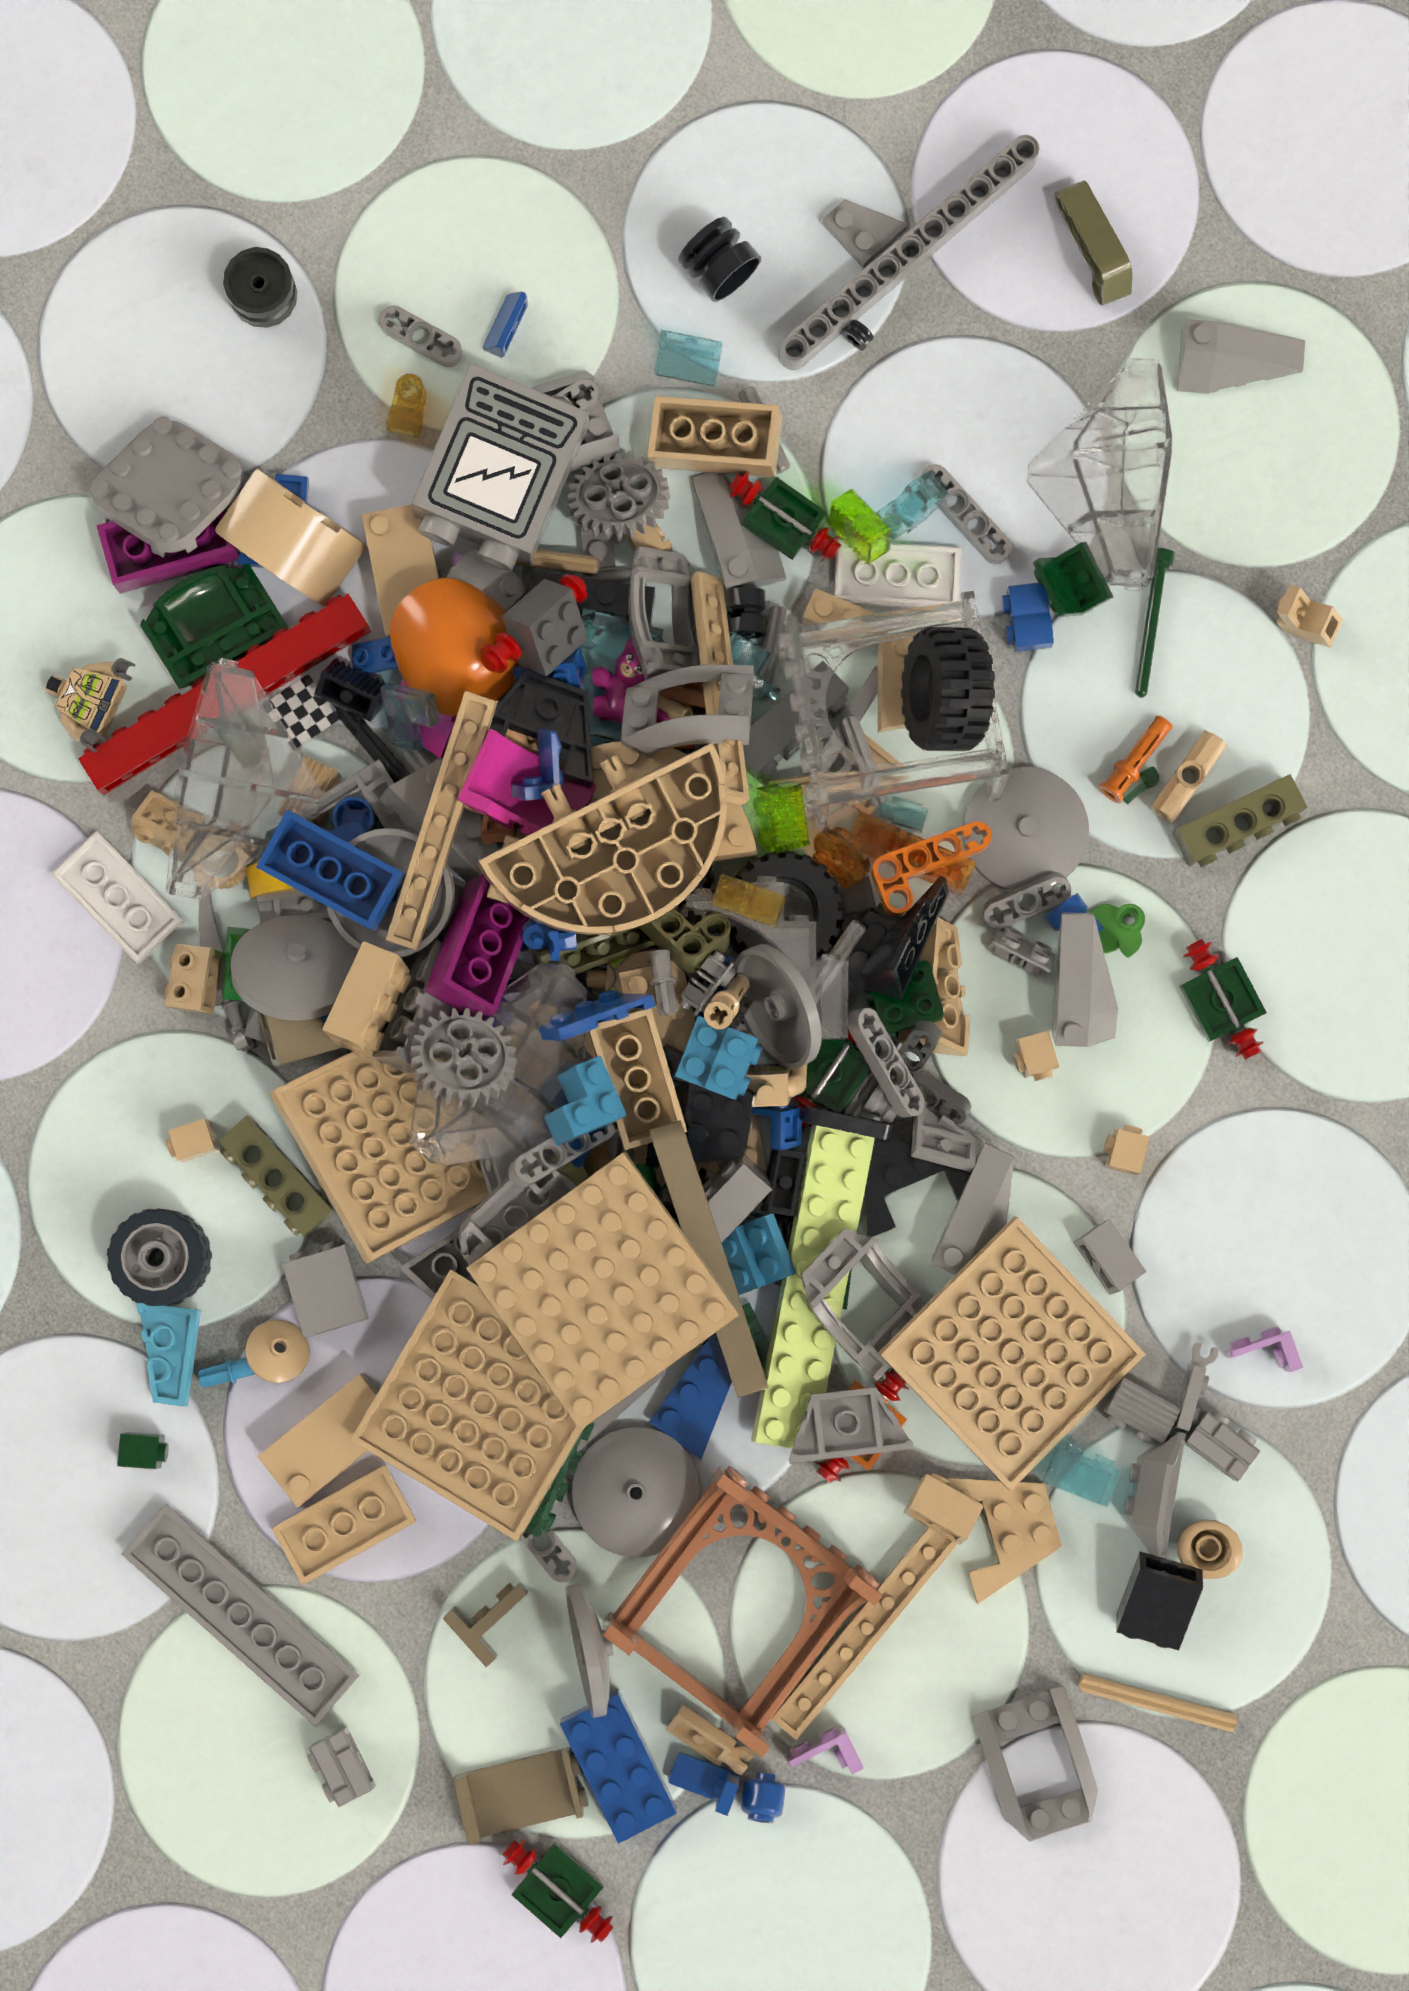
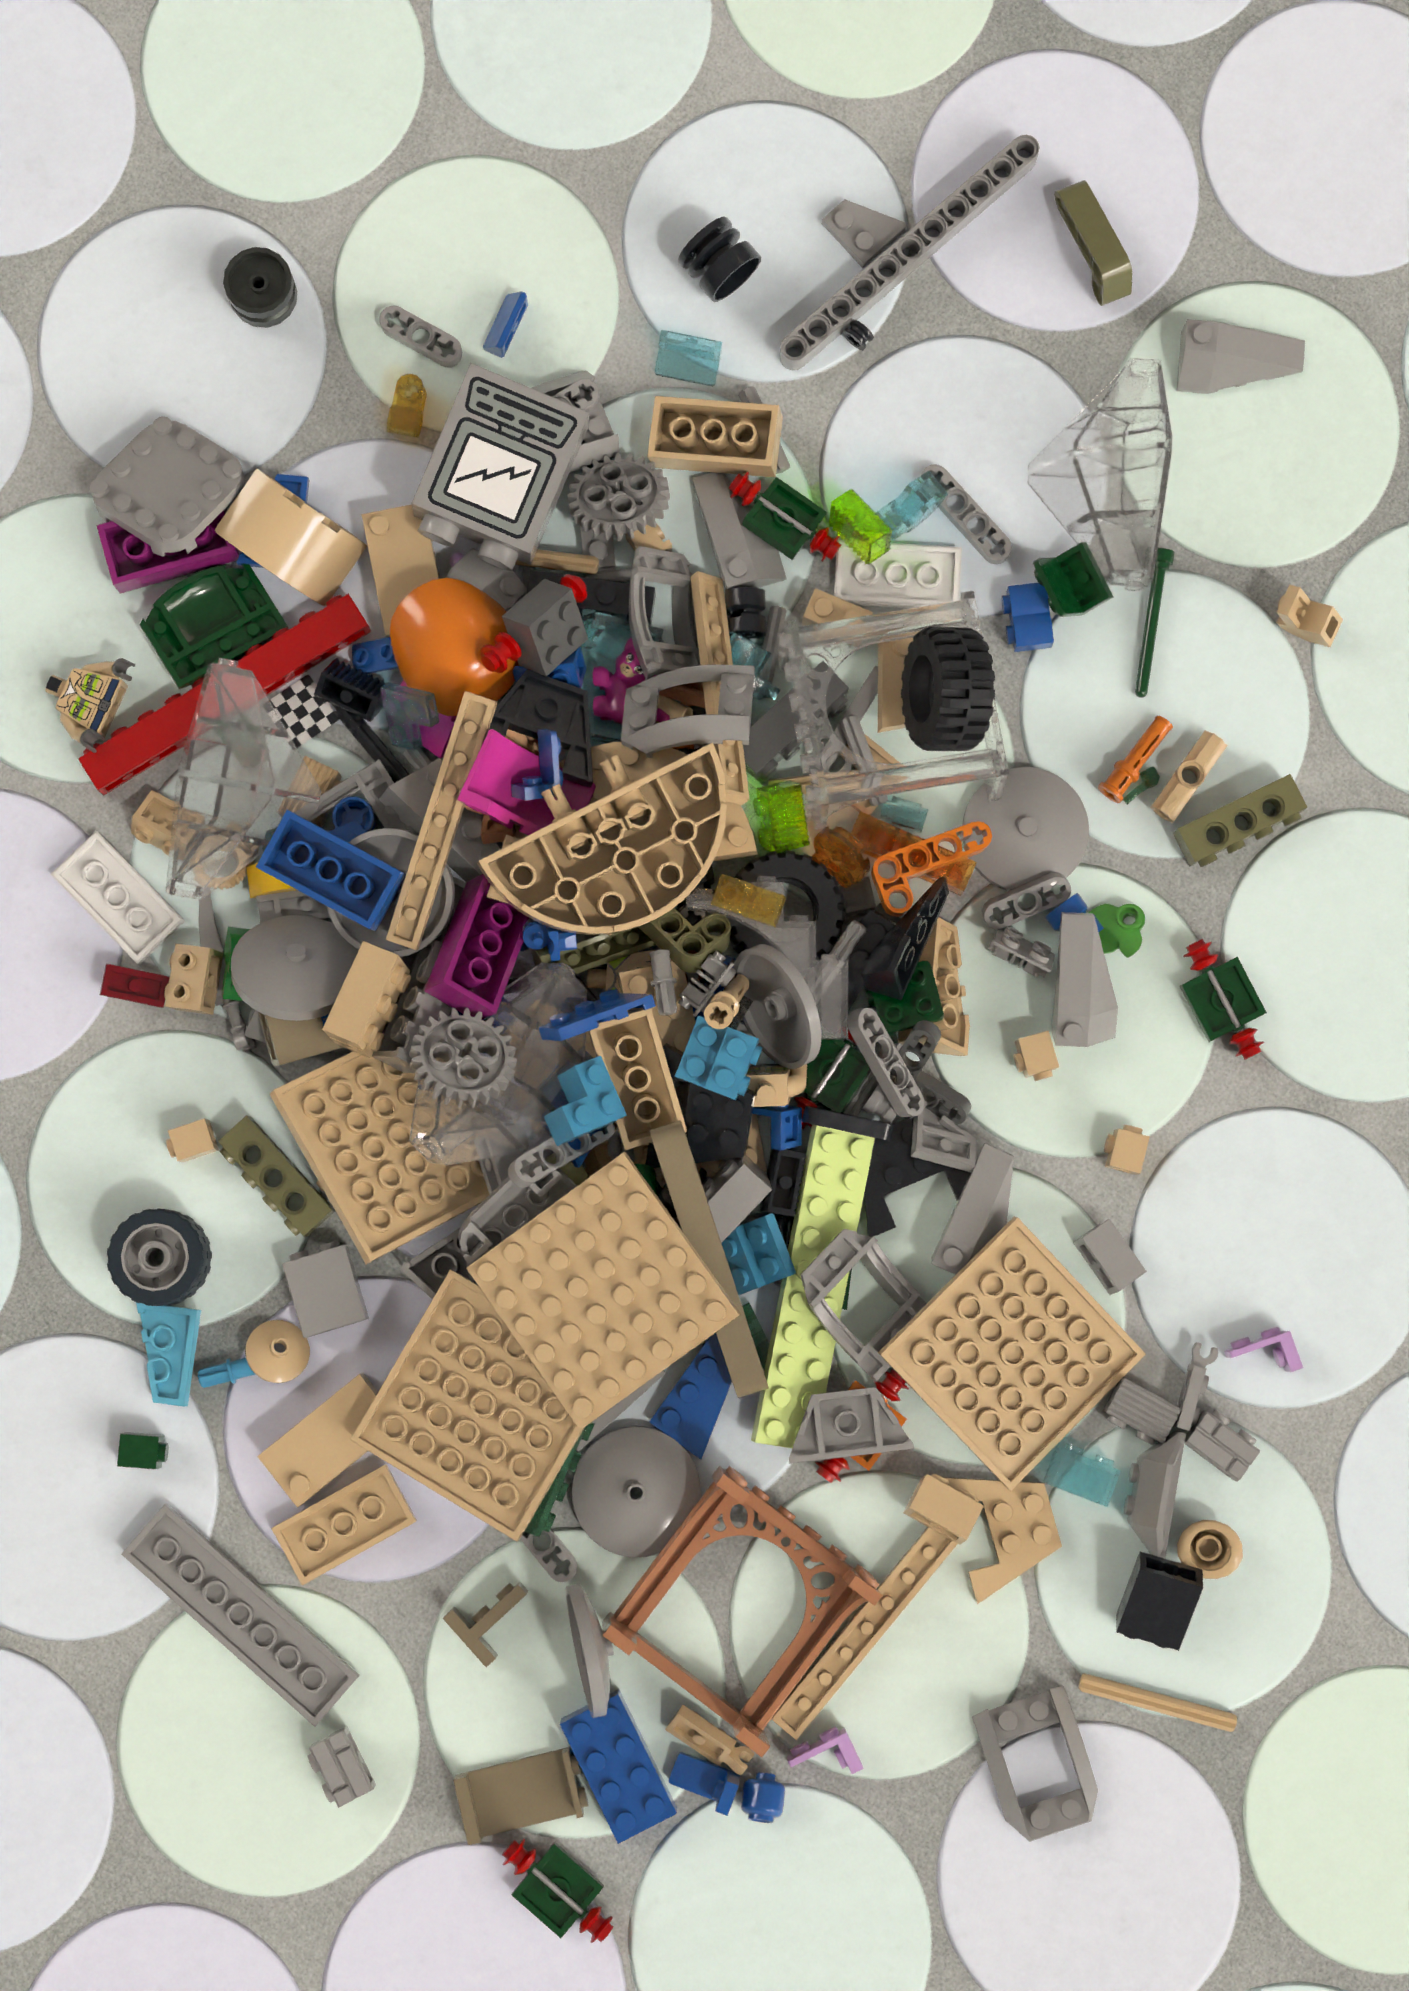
(134, 985): none -> dark red plate

